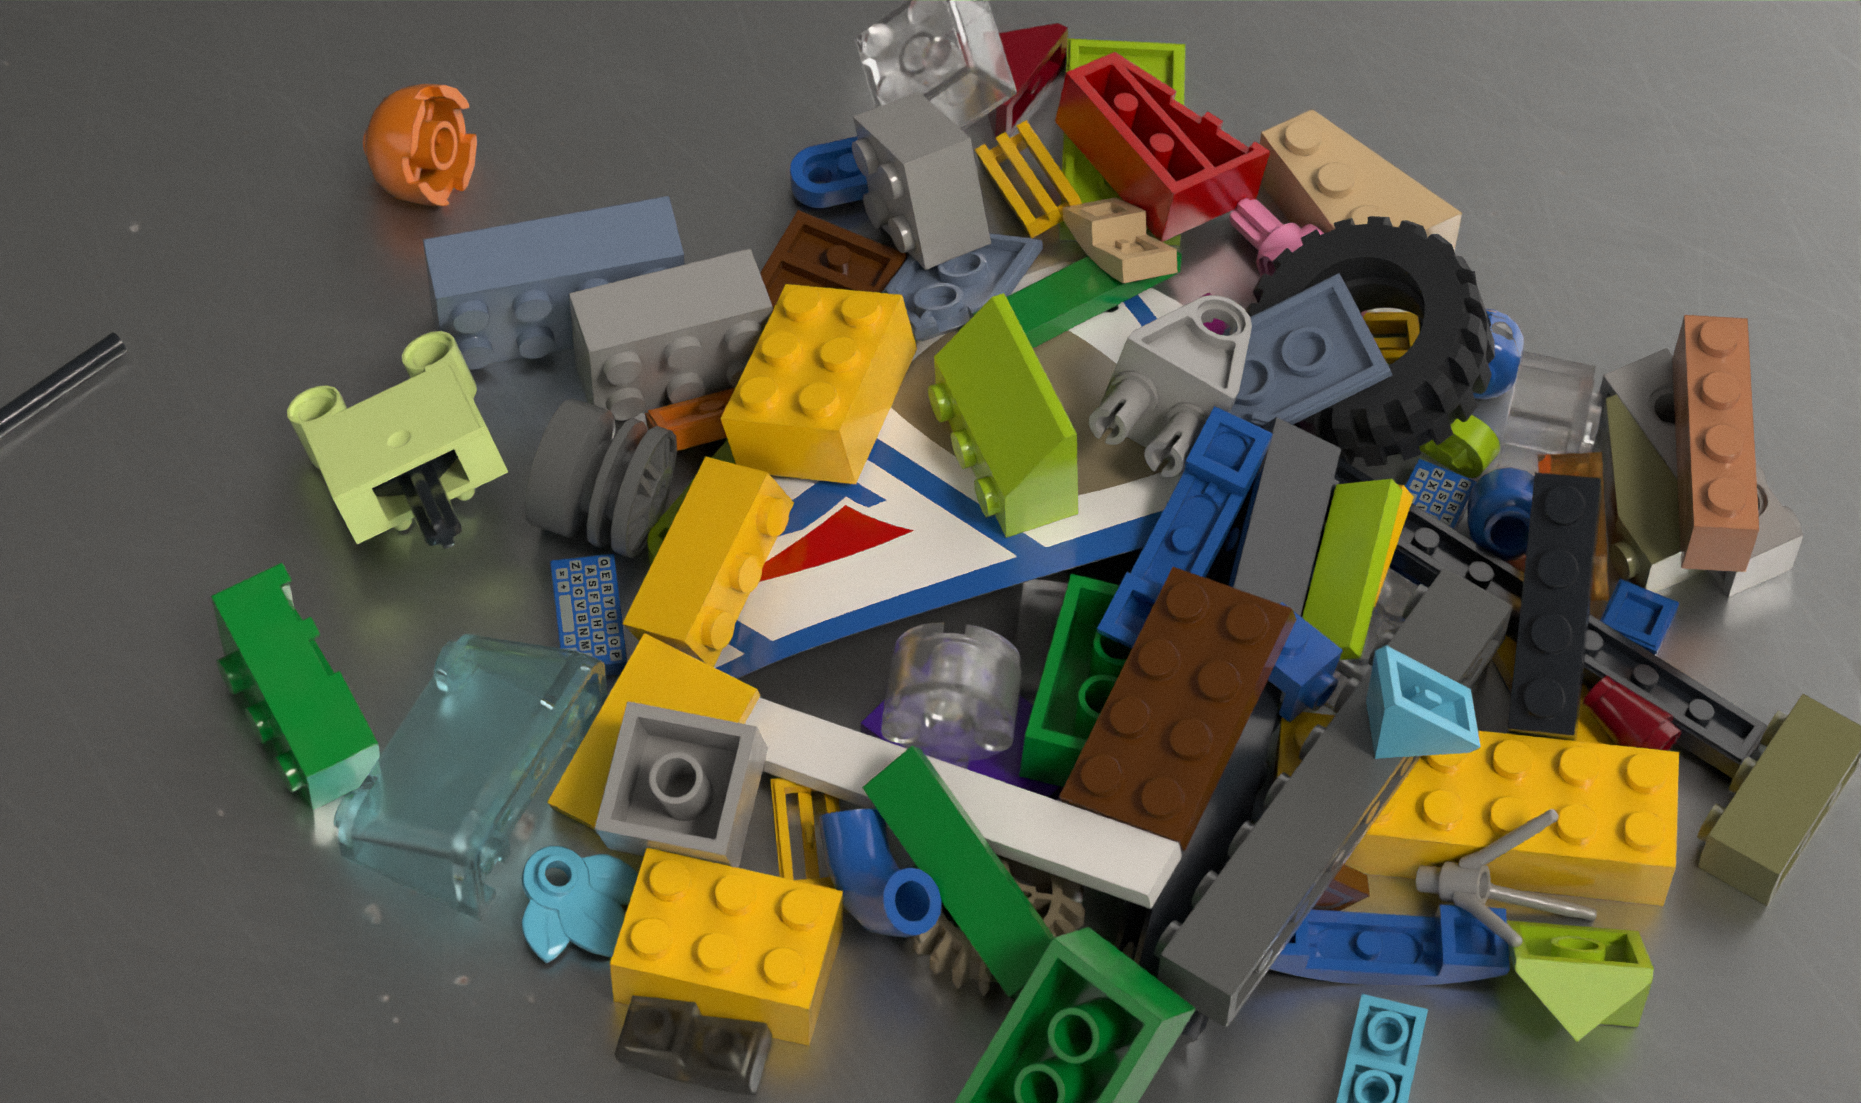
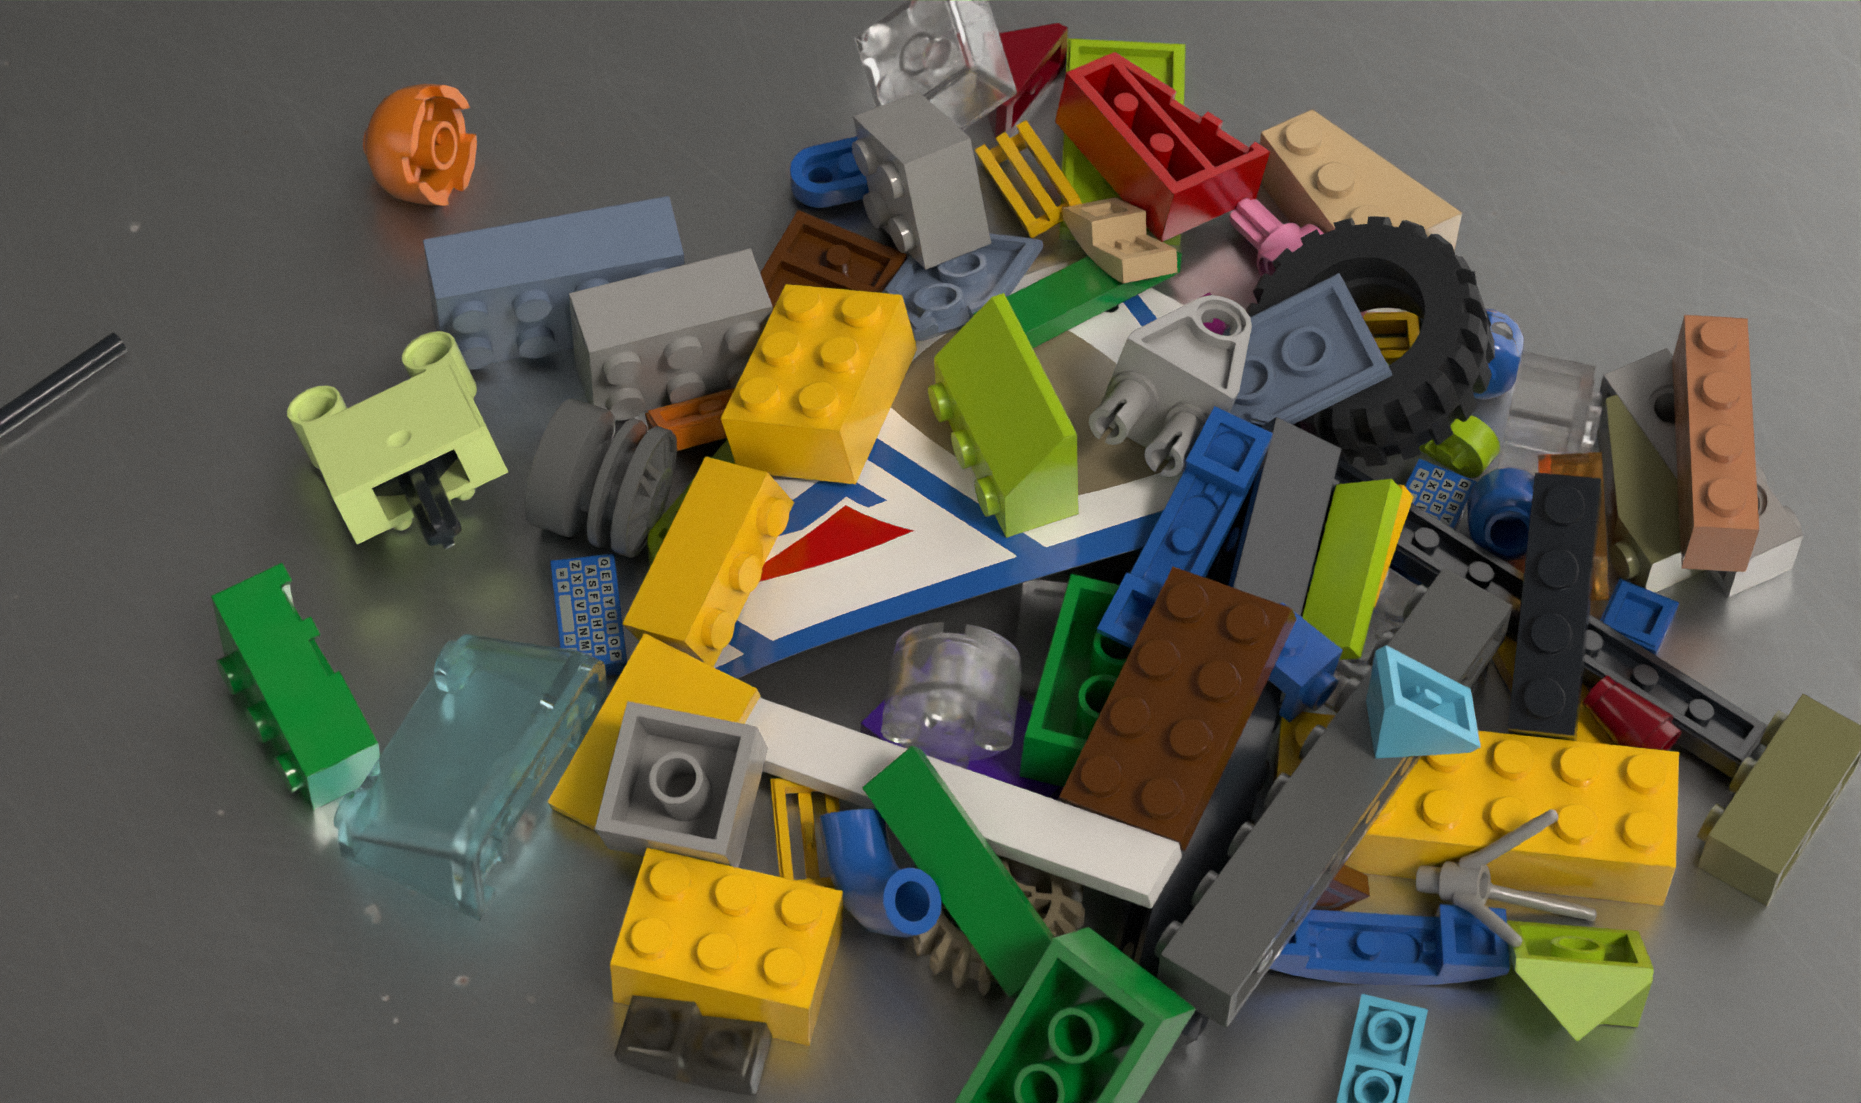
(582, 910): medium azure plate -> none

